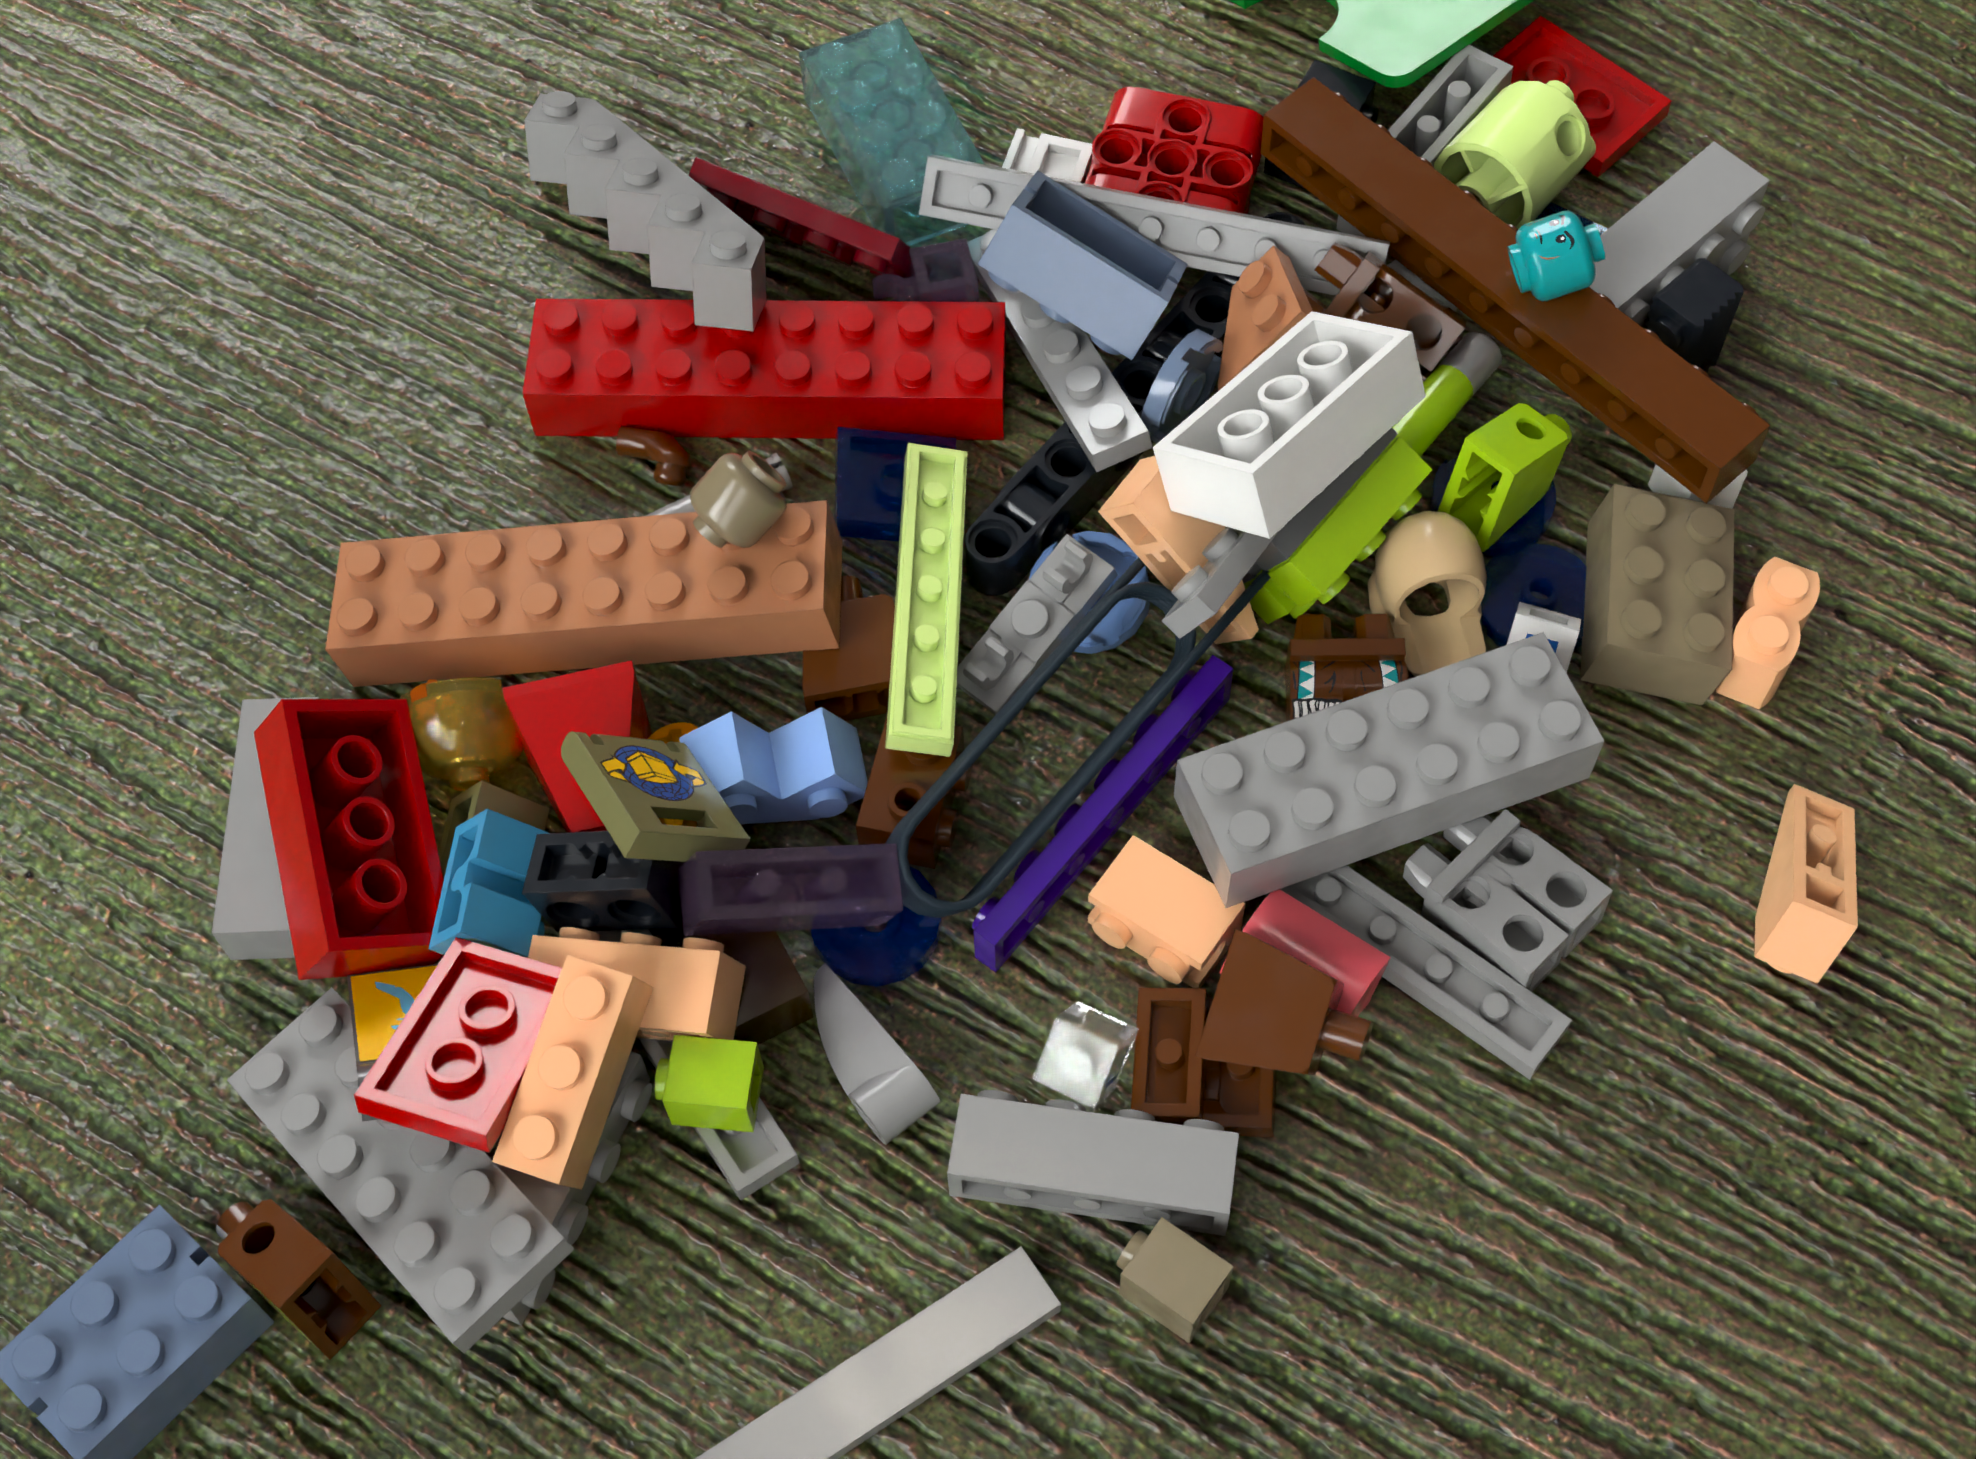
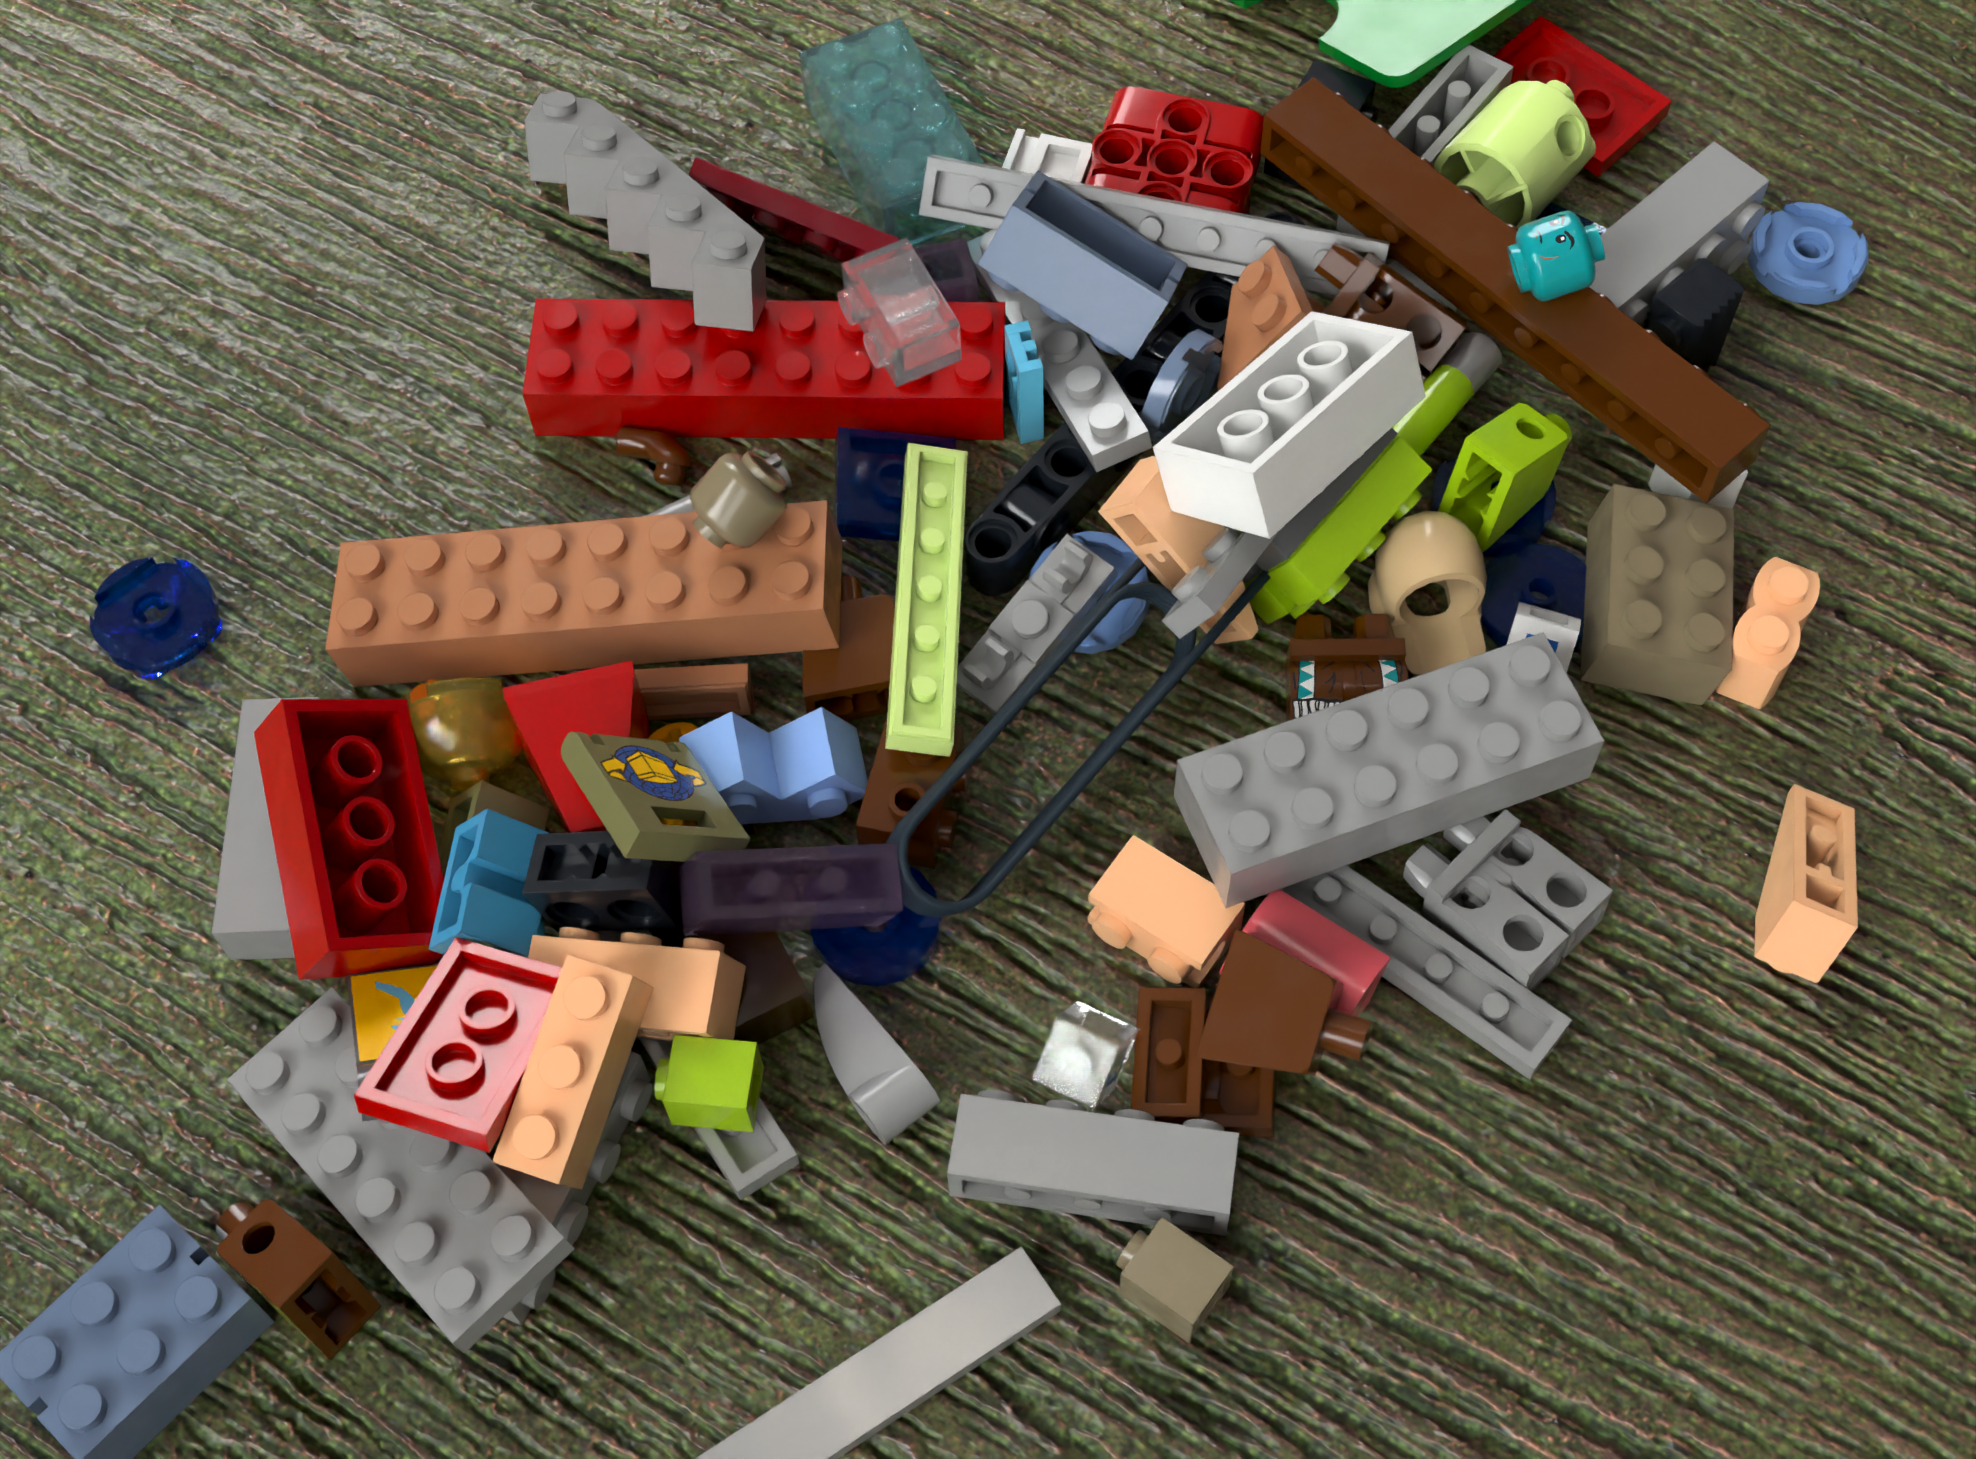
(165, 644): none -> clear blue plate
(696, 691): none -> nougat tile
(900, 312): none -> clear brick
(1024, 382): none -> medium azure tile
(1087, 828): dark purple plate -> none
(1808, 253): none -> medium blue plate

